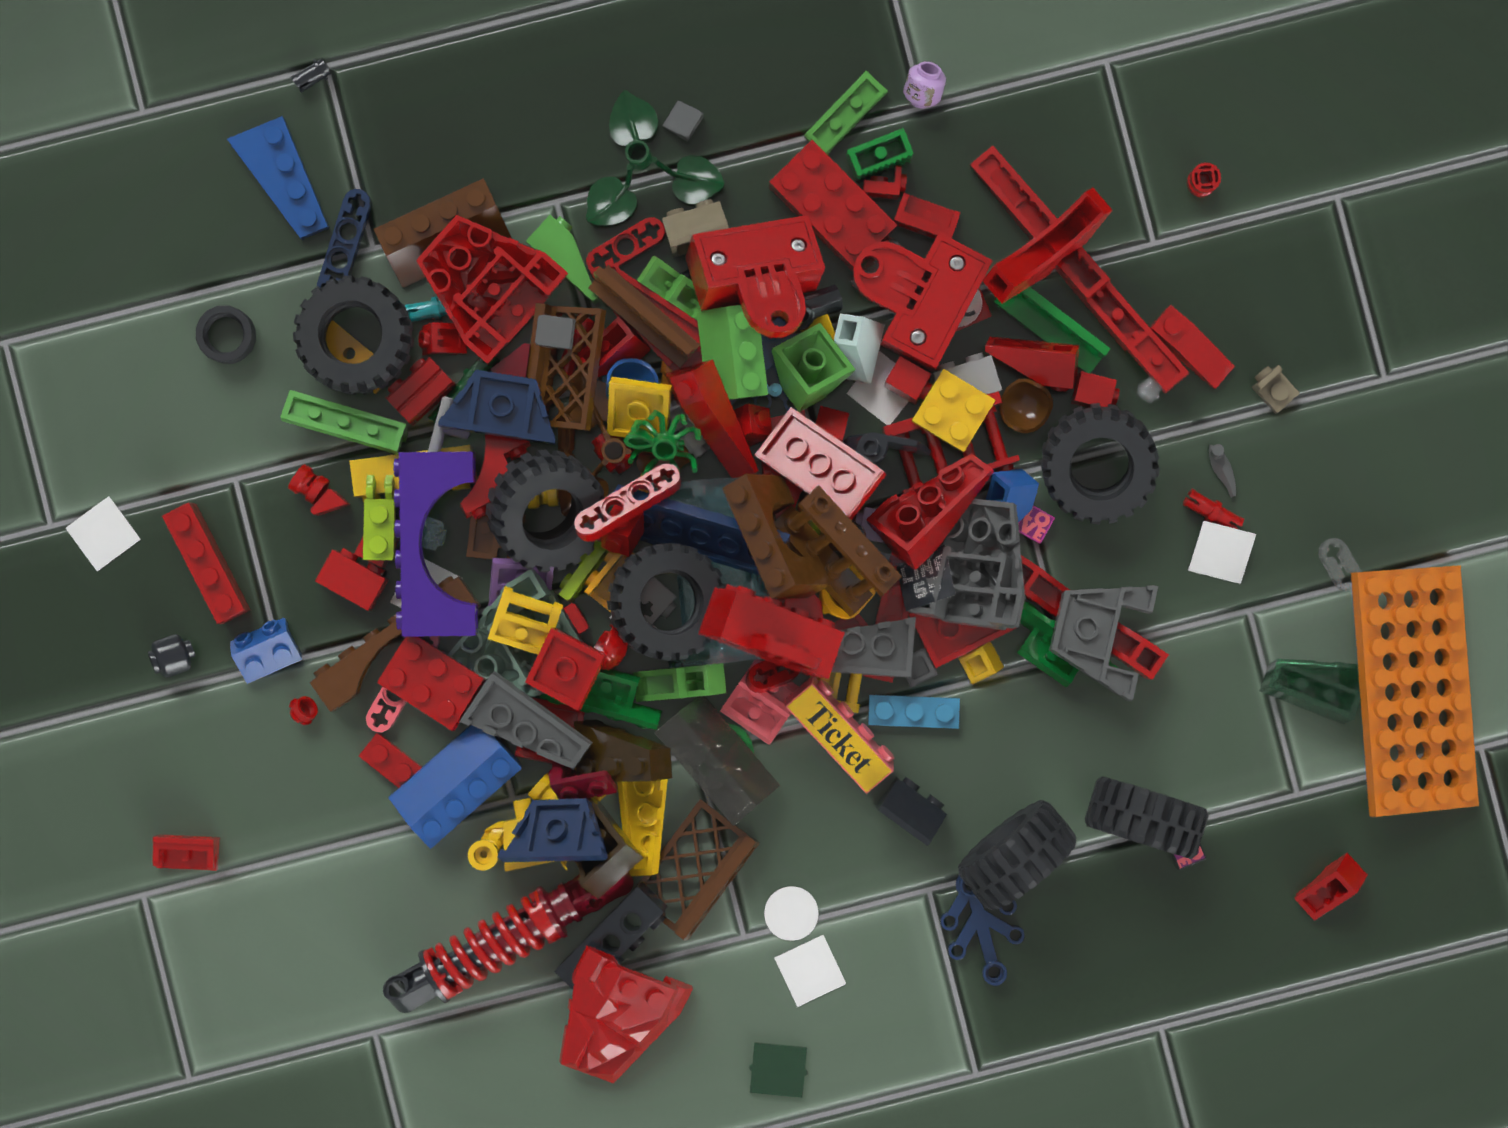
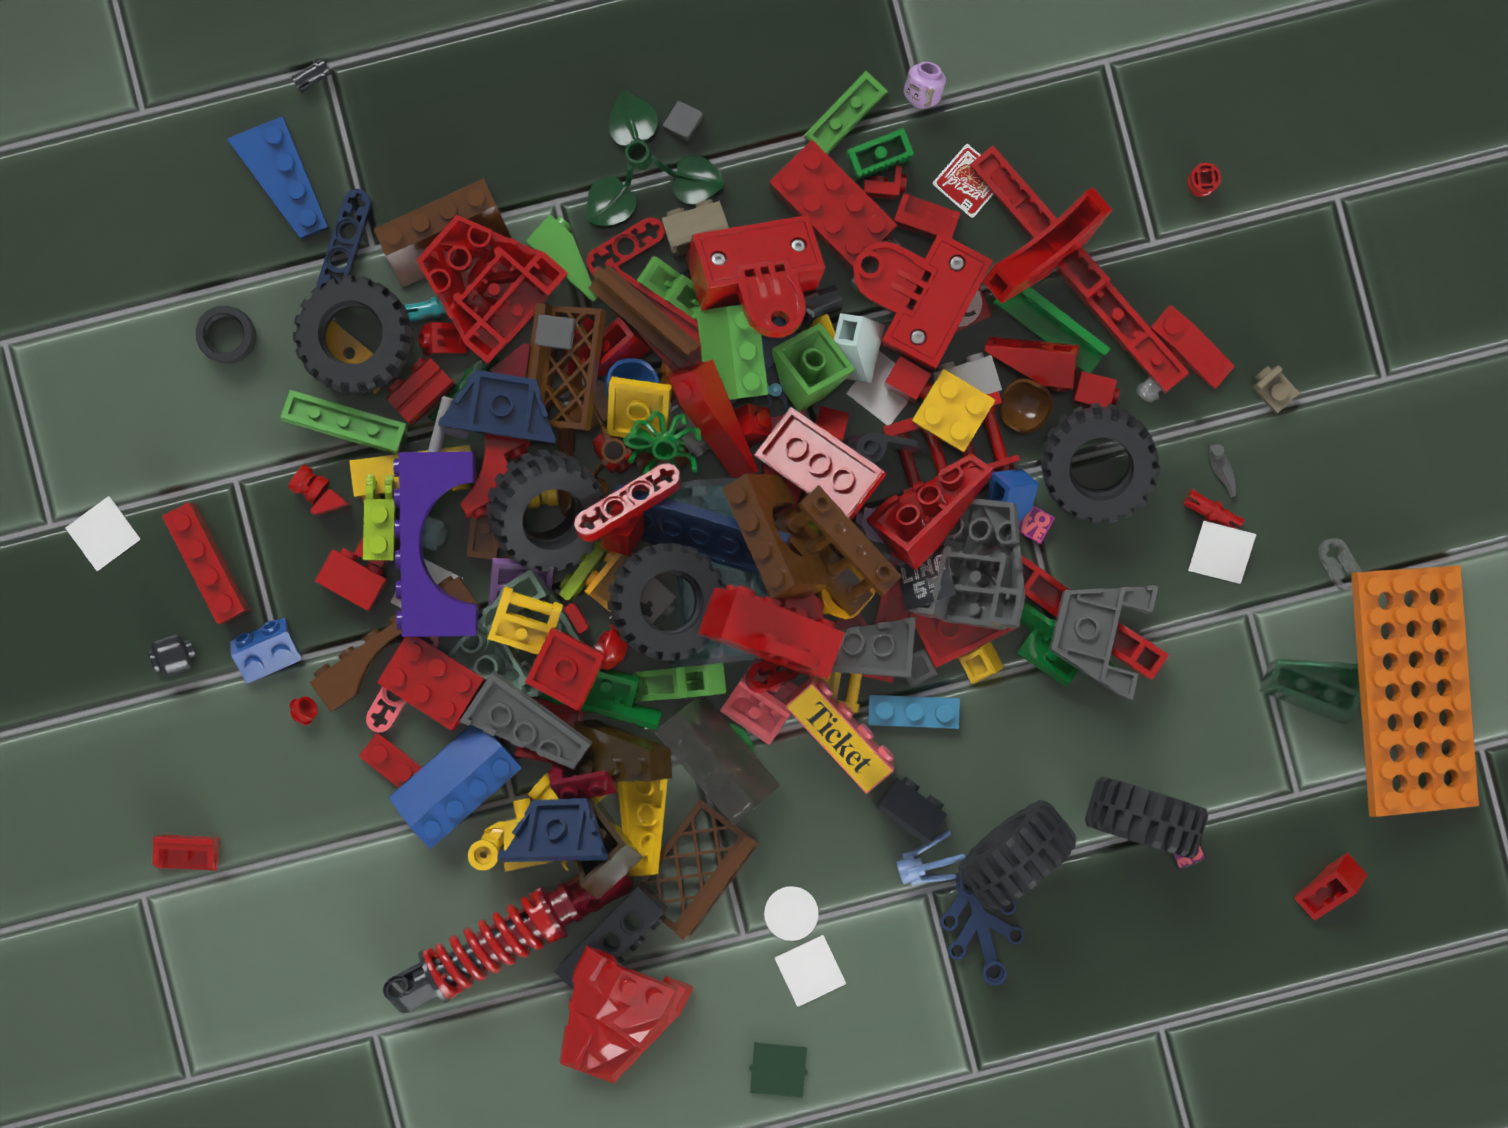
(913, 869): none -> medium blue plant
(962, 184): none -> sticker

